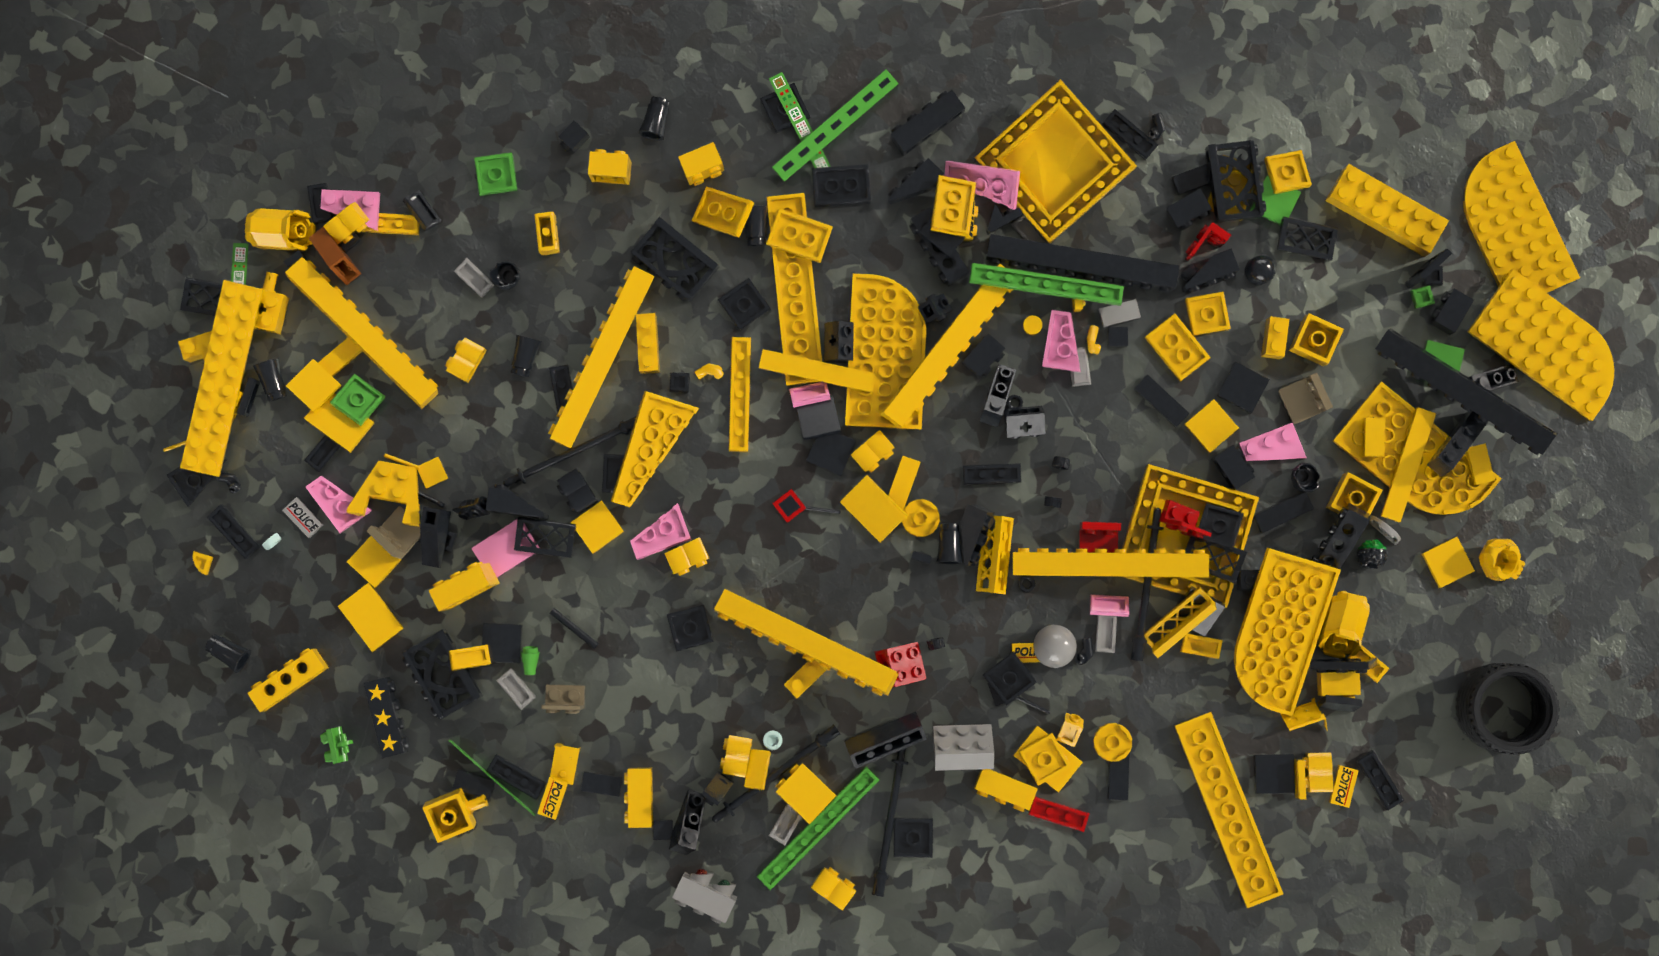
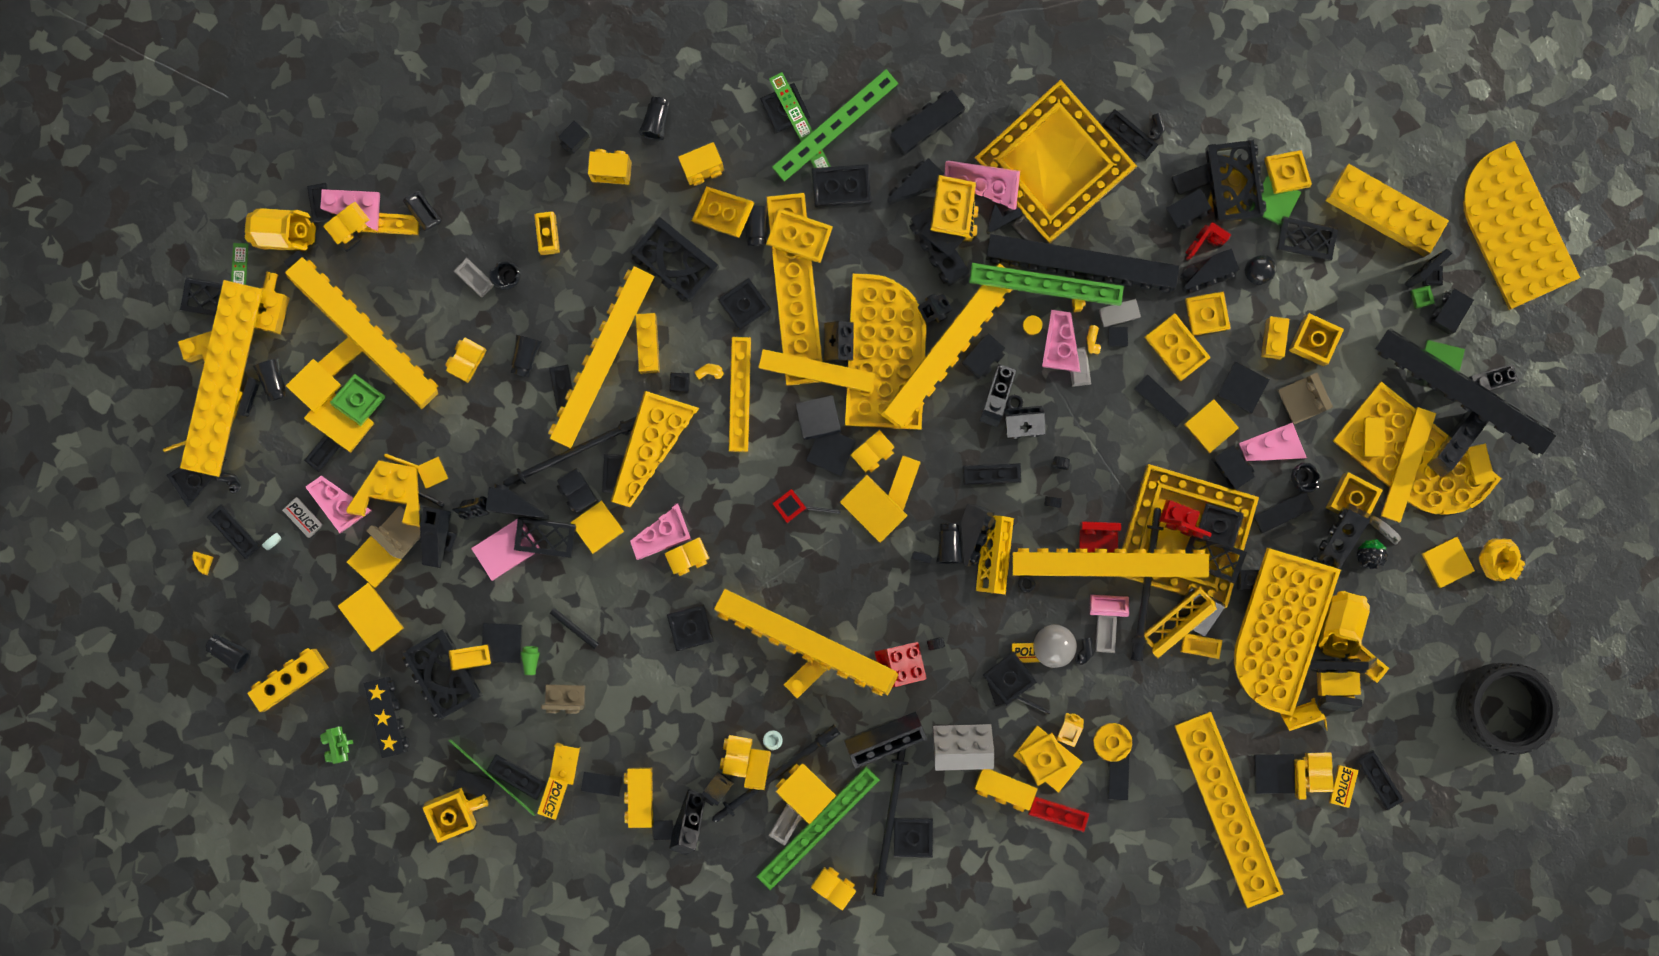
(334, 256): dark orange slope -> none
(463, 586): yellow brick -> none
(495, 174): bright green tile -> none
(516, 688): light grey tile -> none
(706, 898): light grey piece -> none
(809, 394): bright pink tile -> none
(922, 518): yellow tile -> none
(1547, 344): yellow plate -> none

